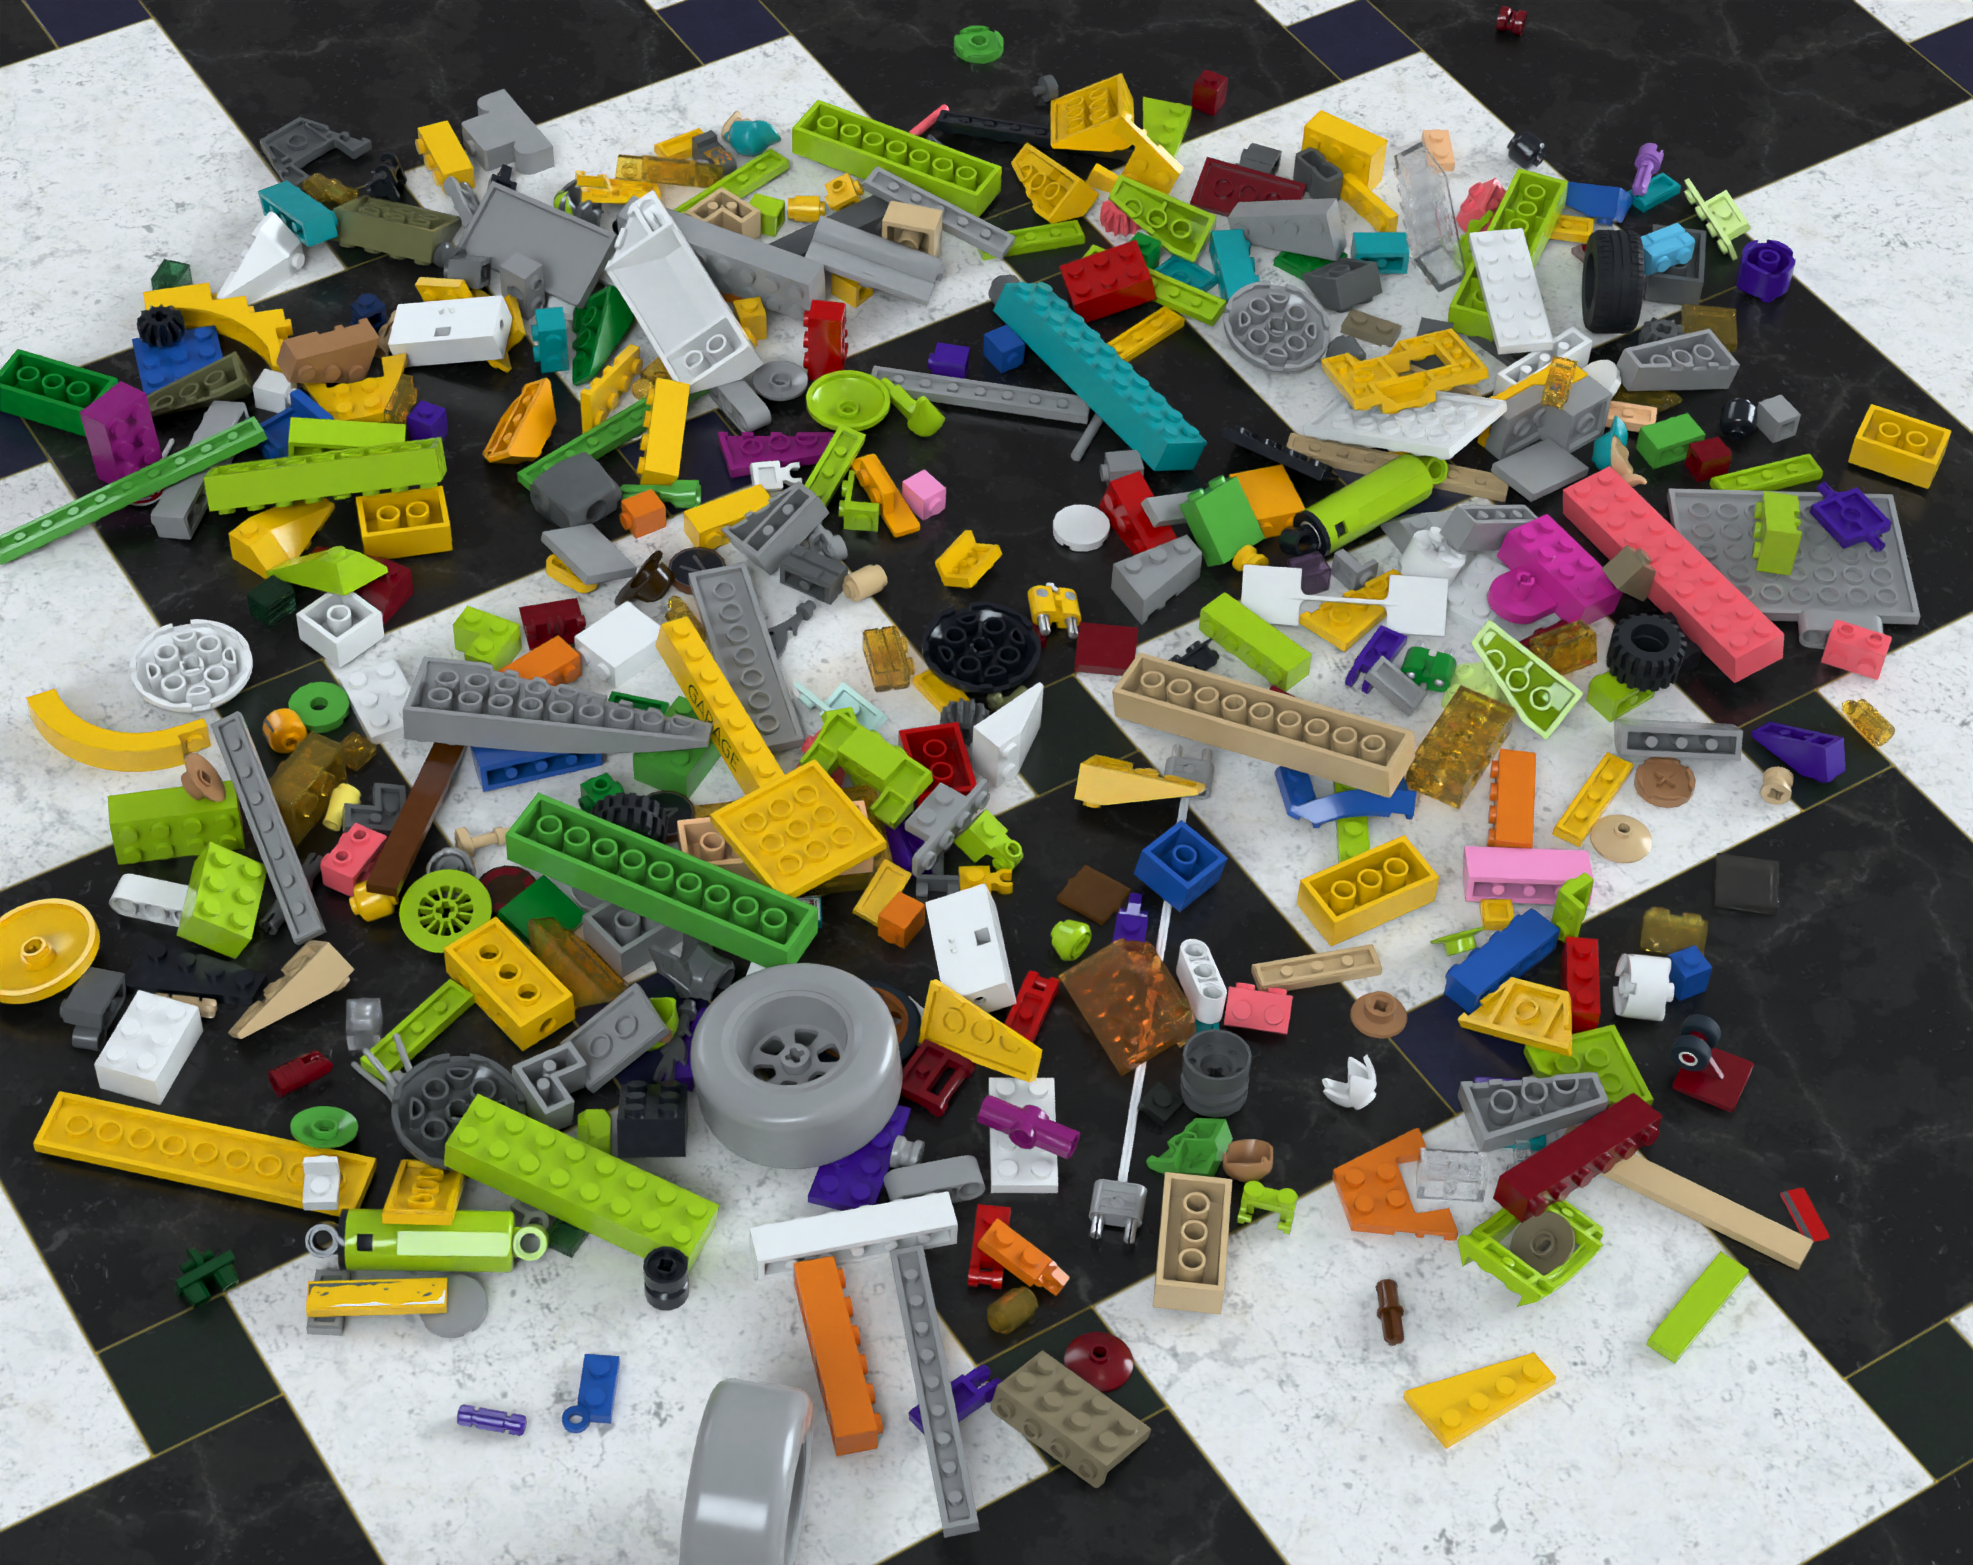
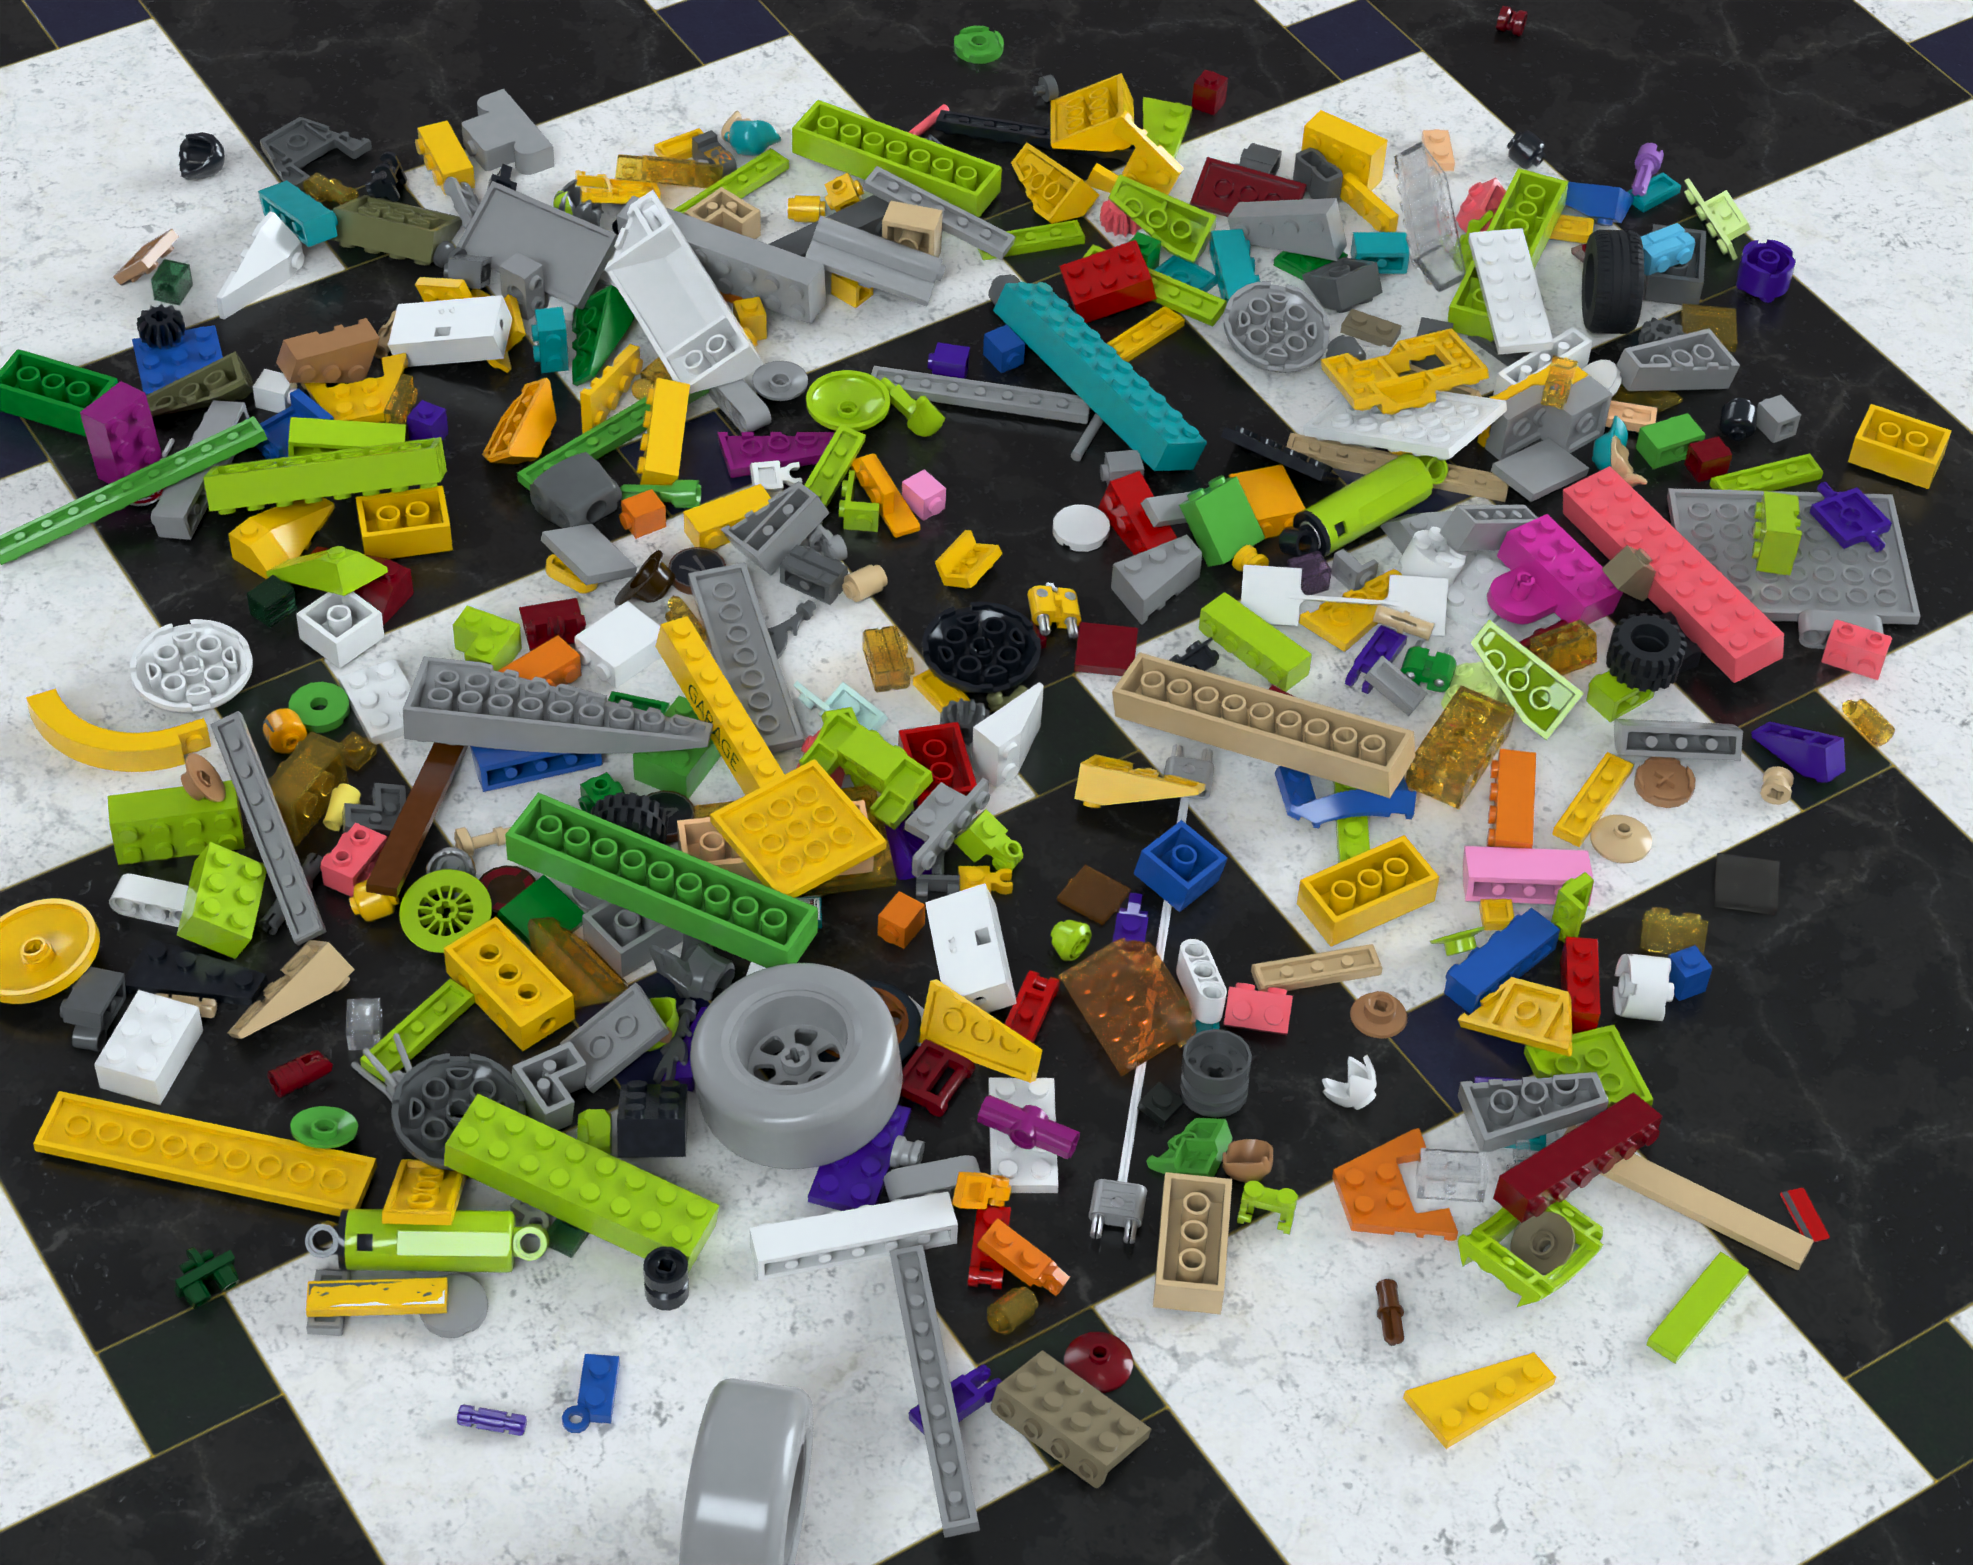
(146, 257): none -> medium nougat plate
(200, 156): none -> black hair
(231, 317): yellow arch -> none
(321, 1183): white bracket -> none
(369, 307): dark blue brick -> none
(771, 211): lime brick -> none
(825, 338): red wedge -> none
(836, 1356): orange brick -> none
(881, 890): yellow tile -> none
(979, 1189): none -> light orange plate
(1420, 627): none -> tan pin
(1705, 1070): dark red plate -> none

